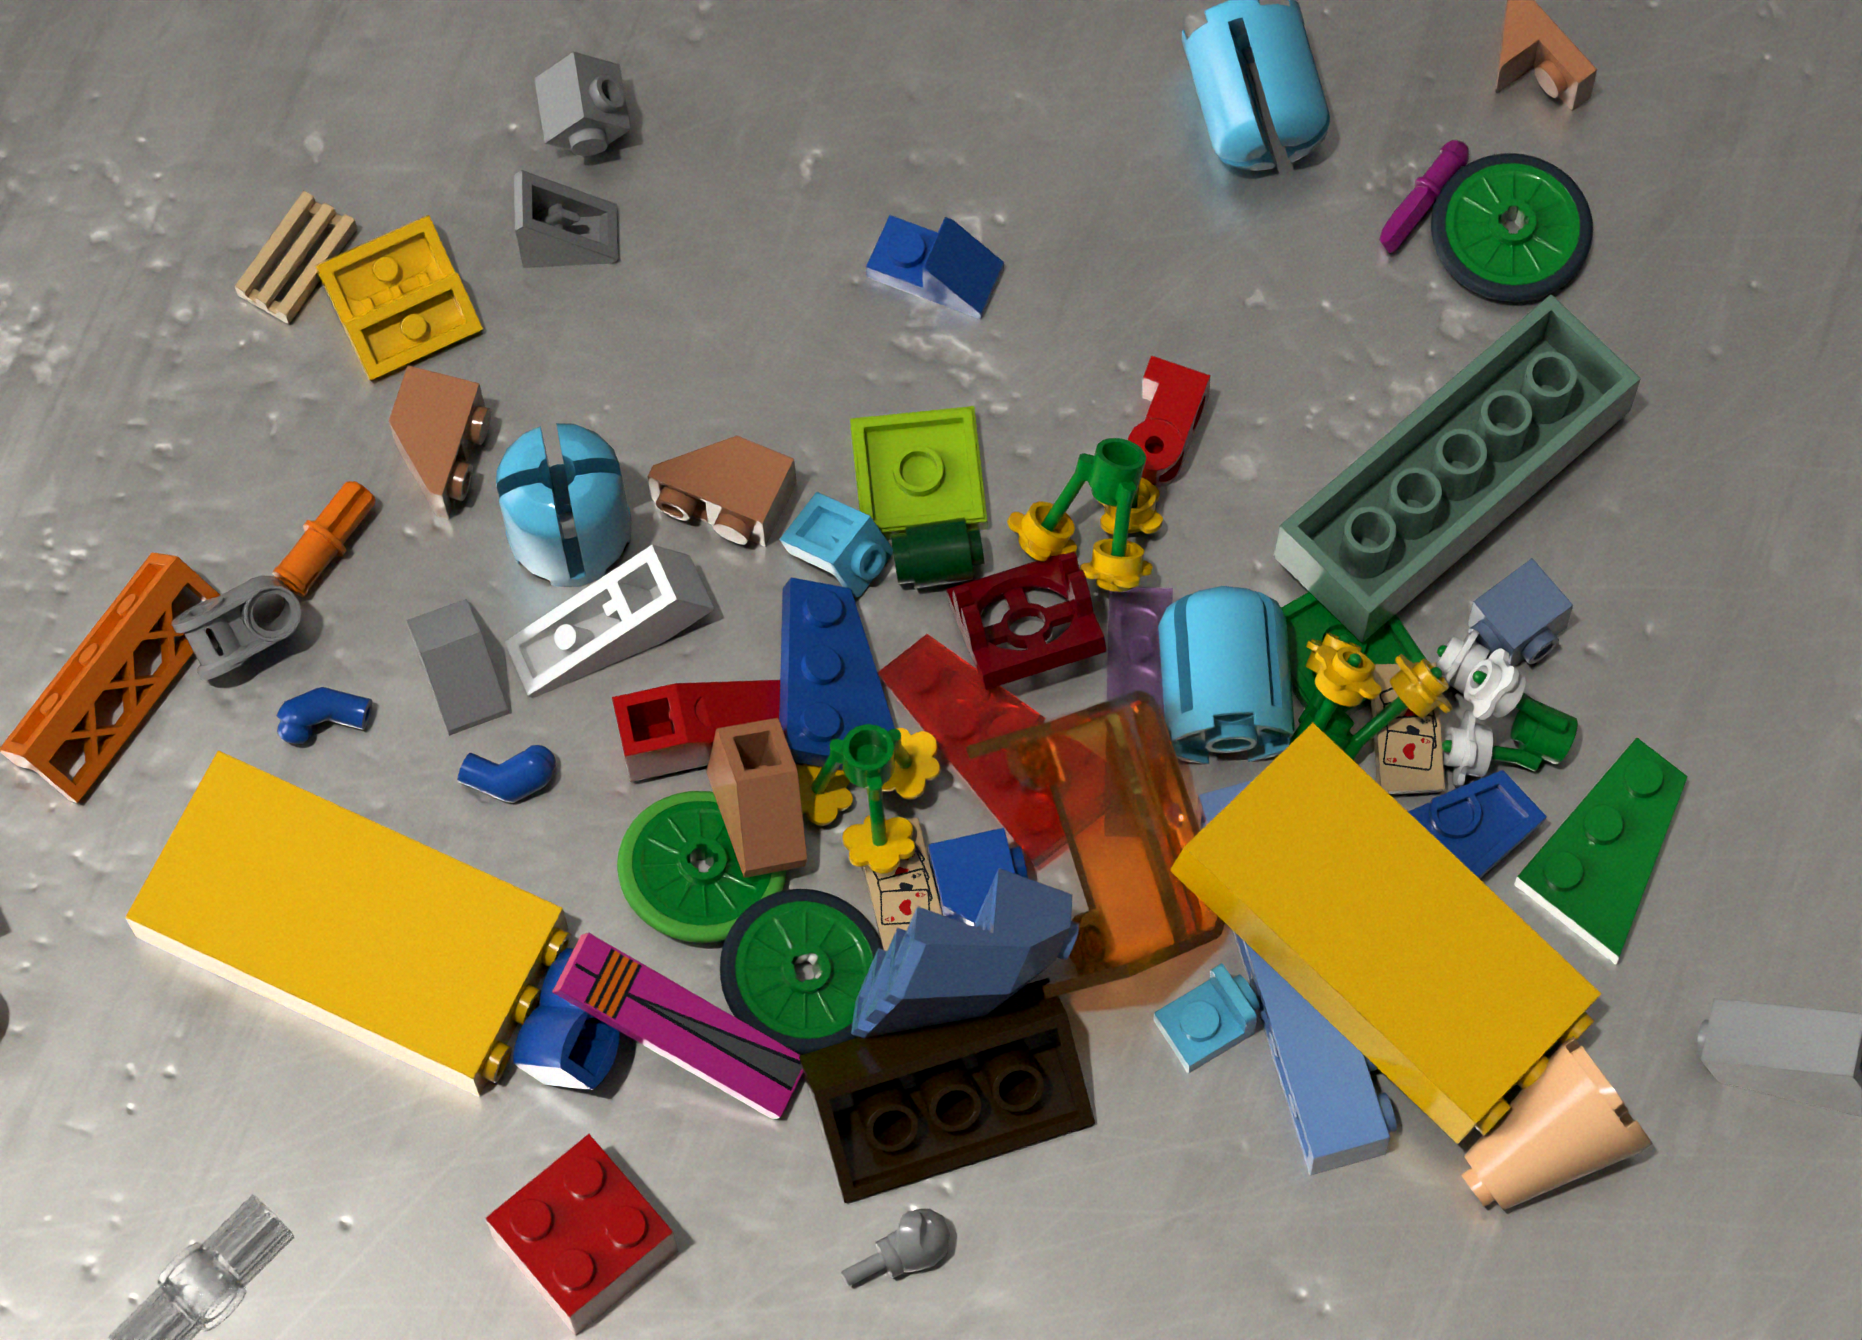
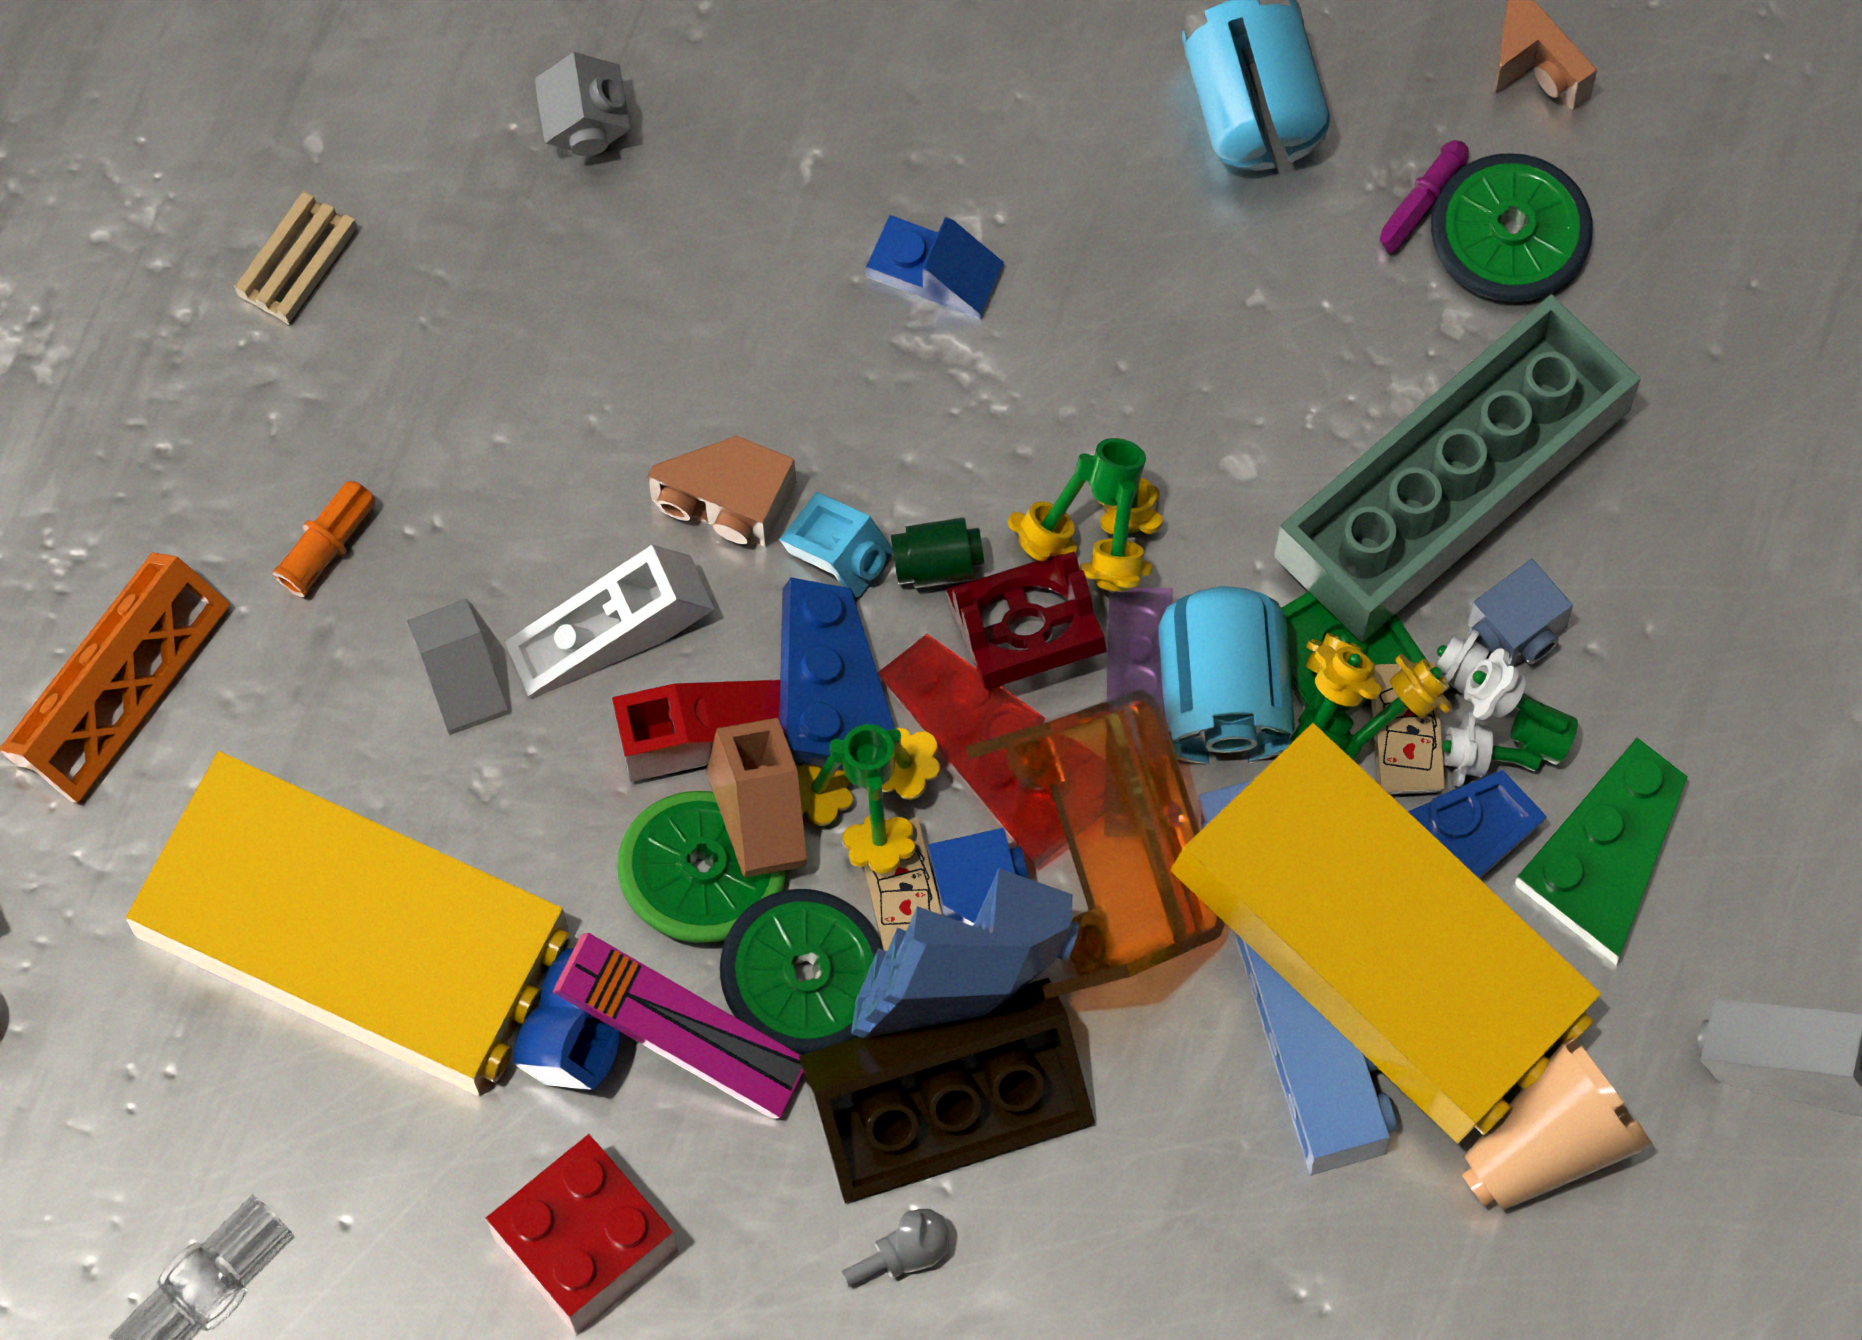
(234, 626): light grey piece -> none
(318, 705): blue arm -> none
(398, 297): yellow slope -> none
(435, 431): nougat slope -> none
(512, 778): blue arm -> none
(536, 495): medium azure cylinder -> none
(562, 224): light grey slope -> none
(919, 468): lime tile -> none
(1172, 418): red leg -> none
(1209, 1018): medium azure bracket -> none

